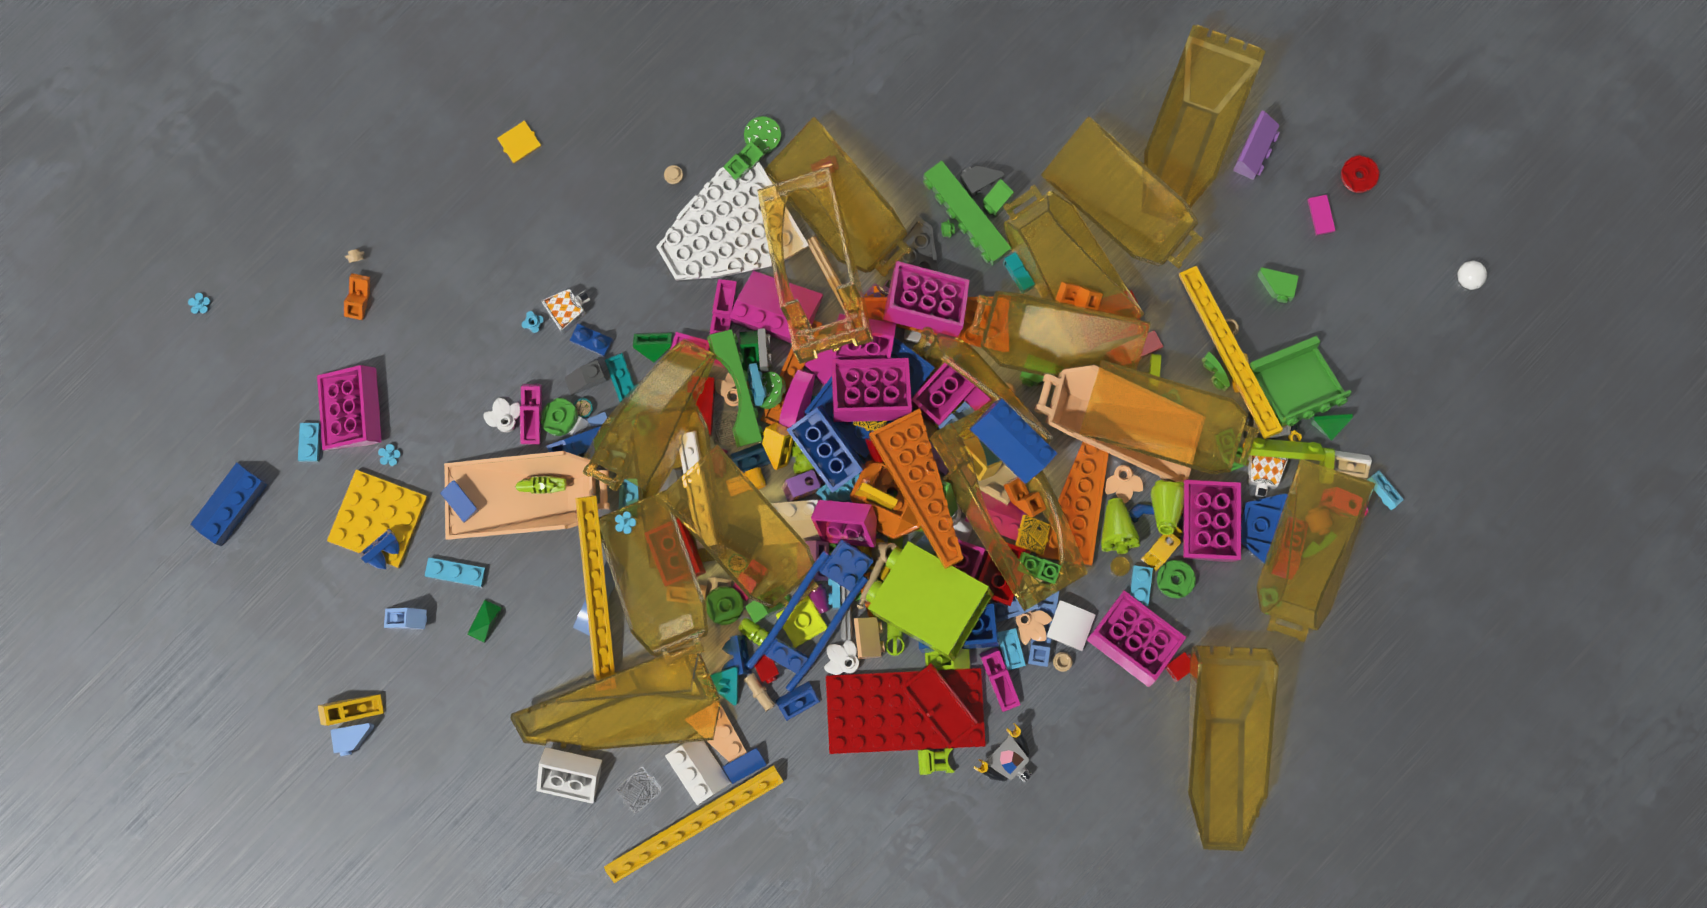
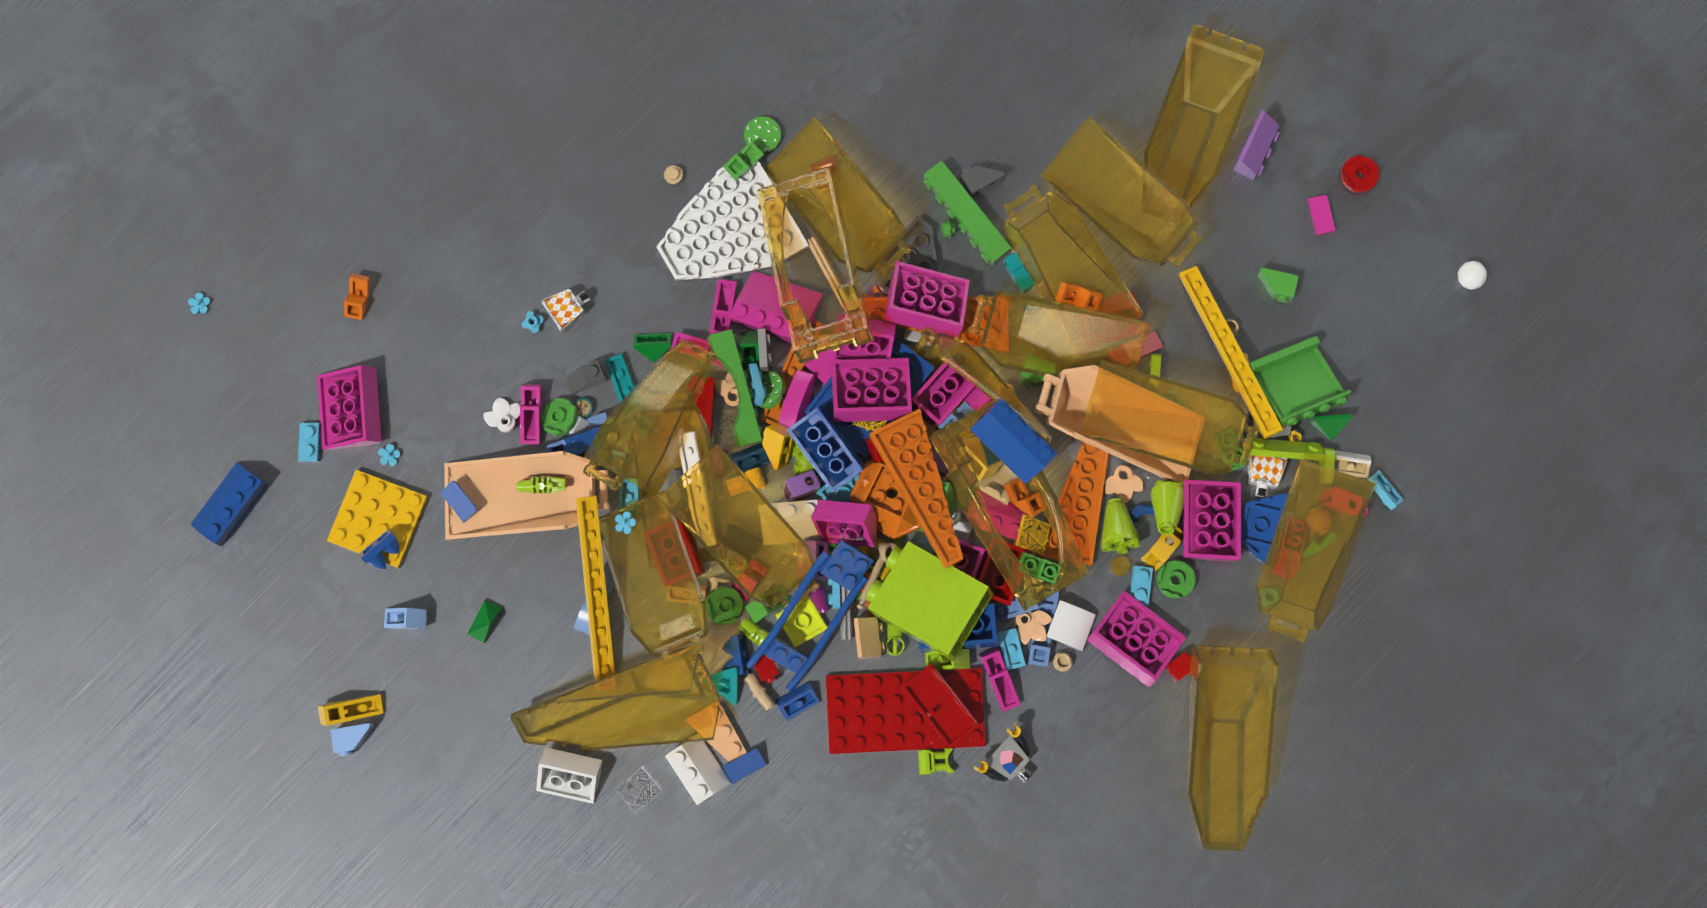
(354, 255): tan plate -> none
(455, 572): medium azure plate -> none
(519, 142): yellow piece -> none
(591, 340): blue tile -> none
(693, 824): yellow plate -> none
(840, 656): white plate -> none
(876, 496): yellow tile -> none
(997, 197): bright green slope -> none
(1220, 377): bright green slope -> none

